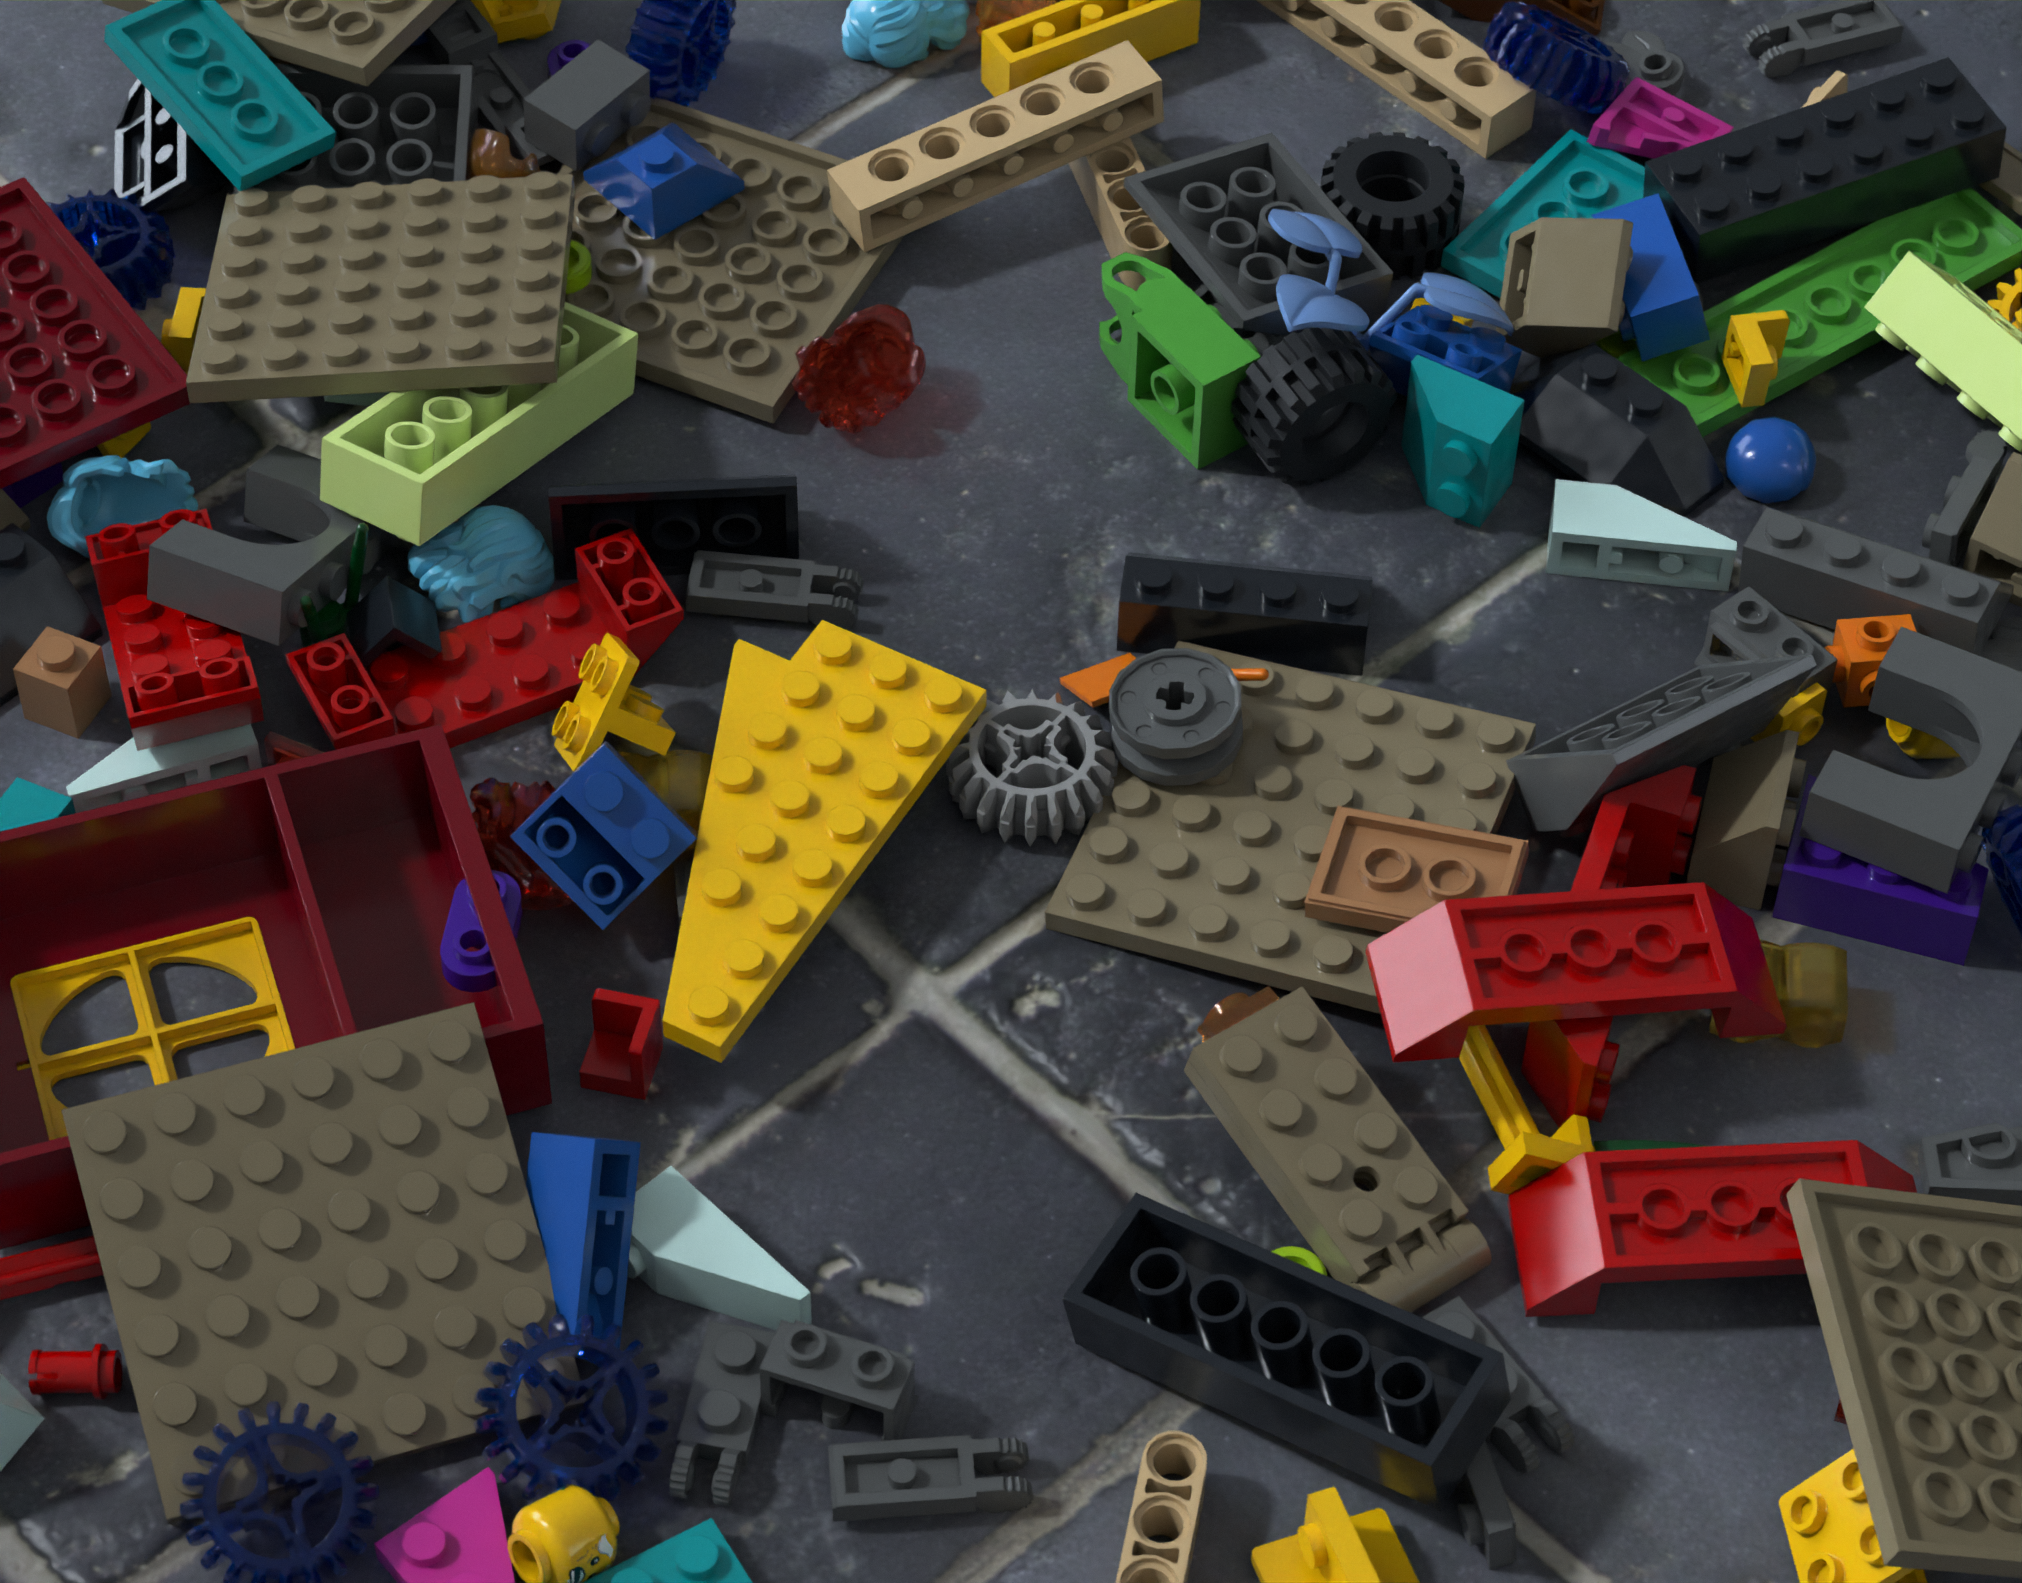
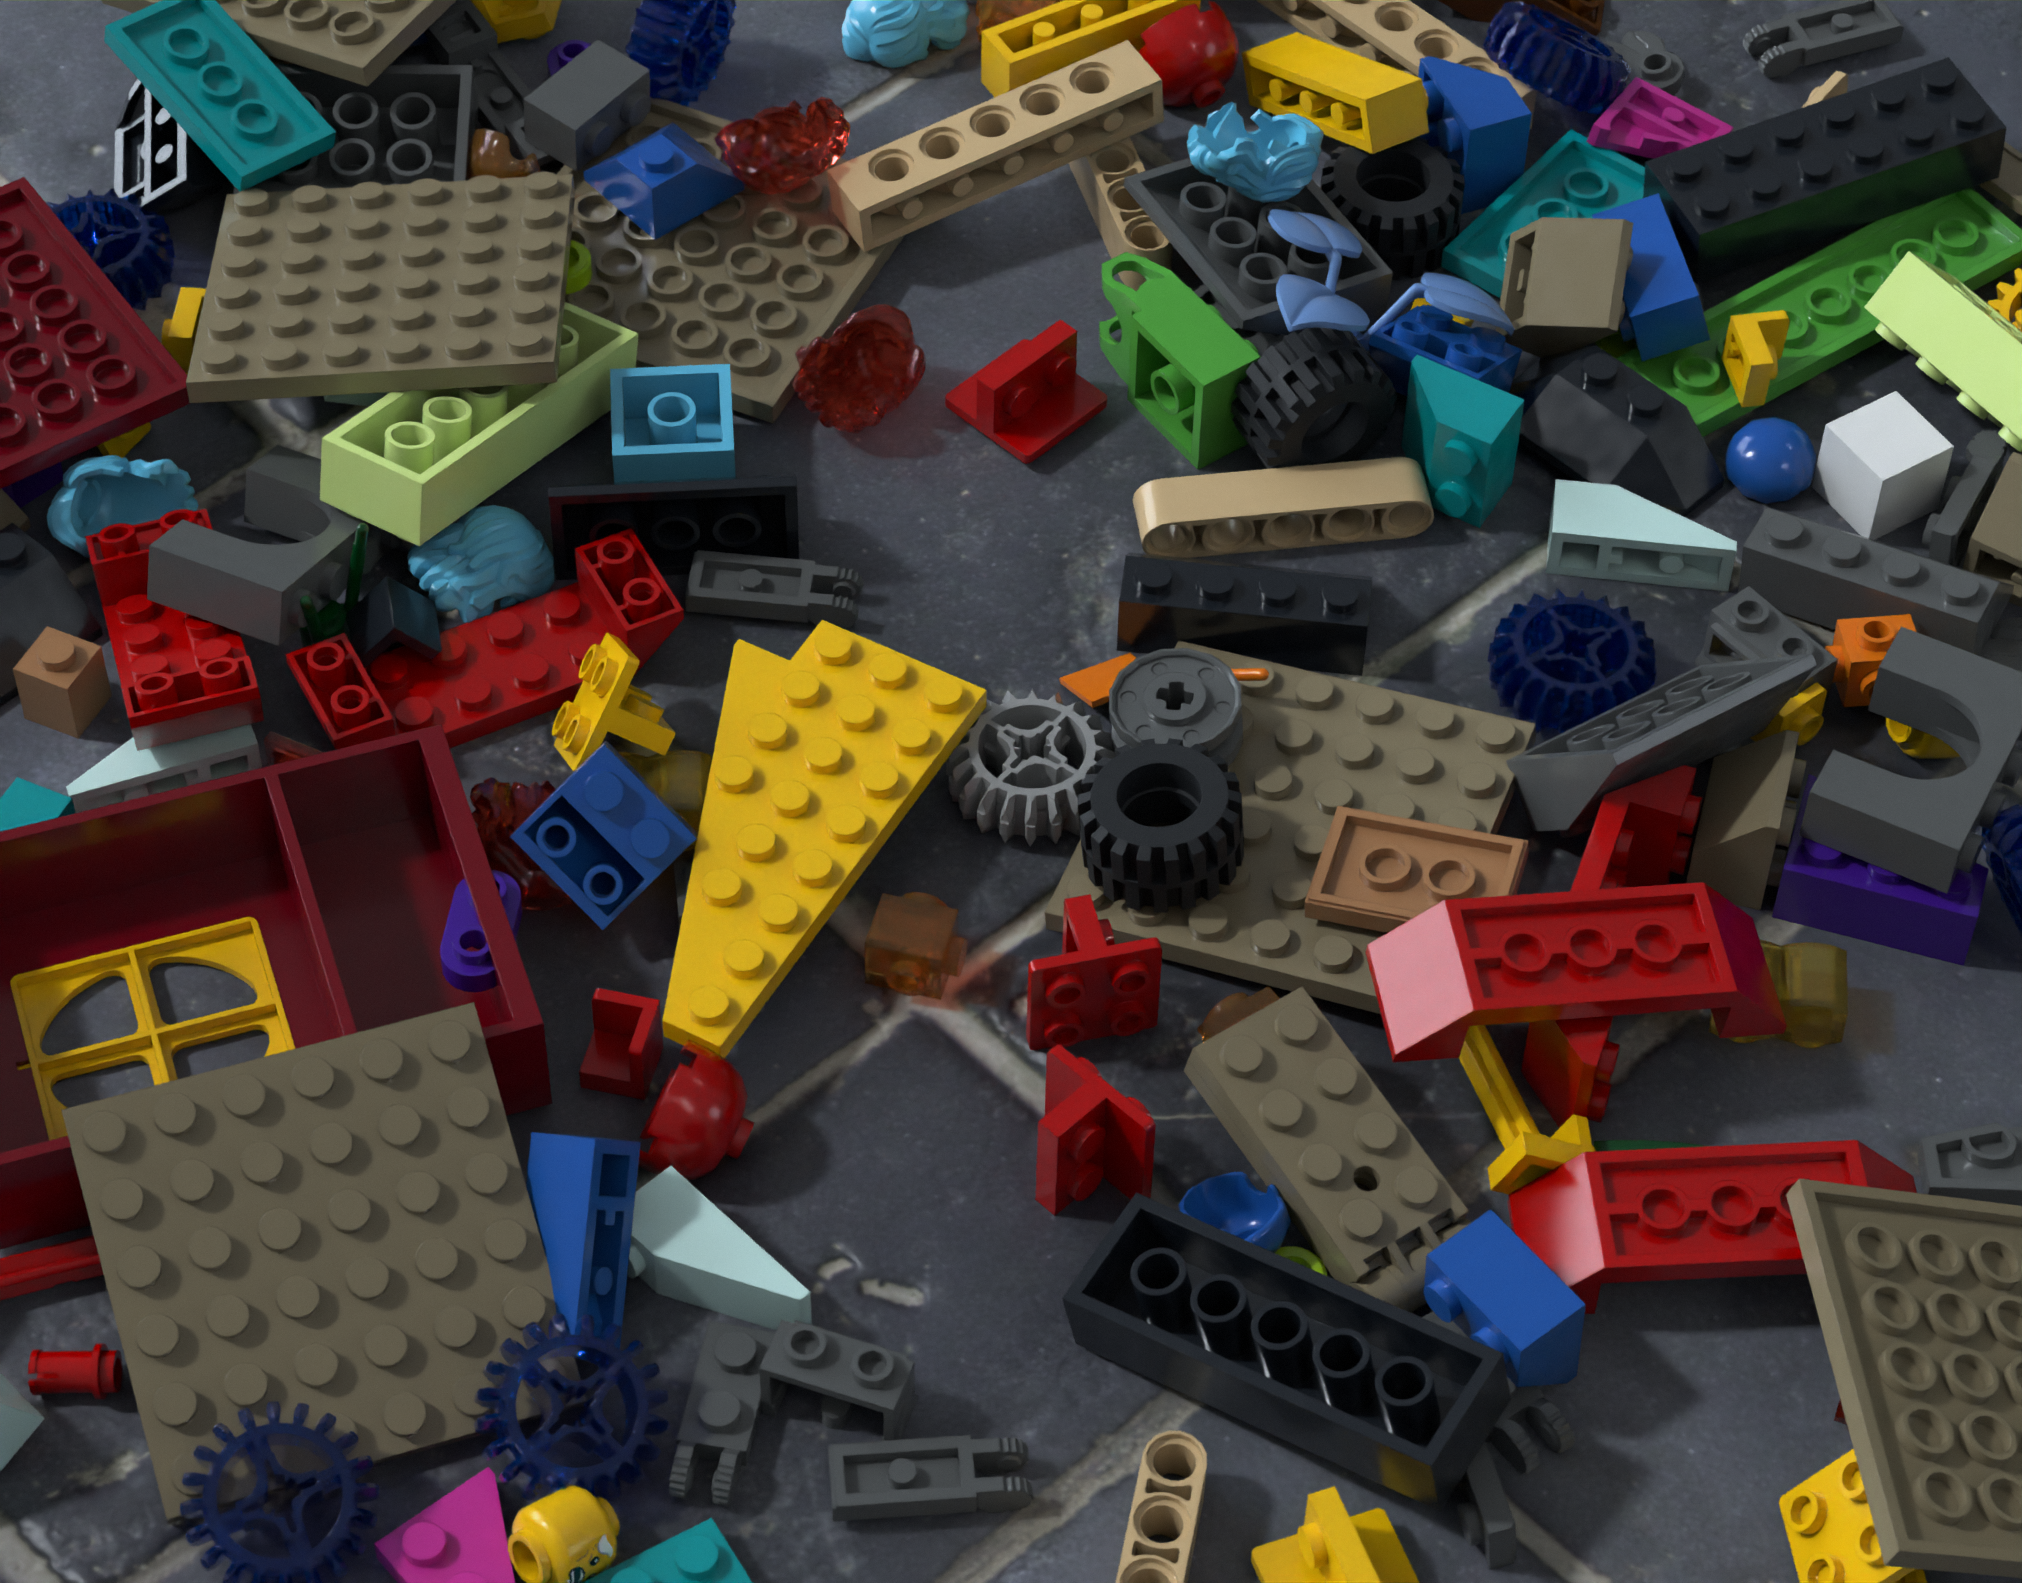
(672, 423): none -> medium azure brick
(697, 1116): none -> red cylinder
(783, 147): none -> clear red hair
(914, 945): none -> clear orange brick
(1029, 395): none -> red bracket
(1089, 1135): none -> red bracket
(1093, 984): none -> red bracket
(1167, 862): none -> black tyre
(1192, 55): none -> red cylinder
(1240, 1209): none -> blue hair
(1260, 163): none -> medium azure hair
(1283, 508): none -> tan beam
(1337, 91): none -> yellow brick
(1479, 125): none -> blue slope
(1507, 1301): none -> blue slope
(1576, 648): none -> clear blue gear
(1882, 466): none -> white head

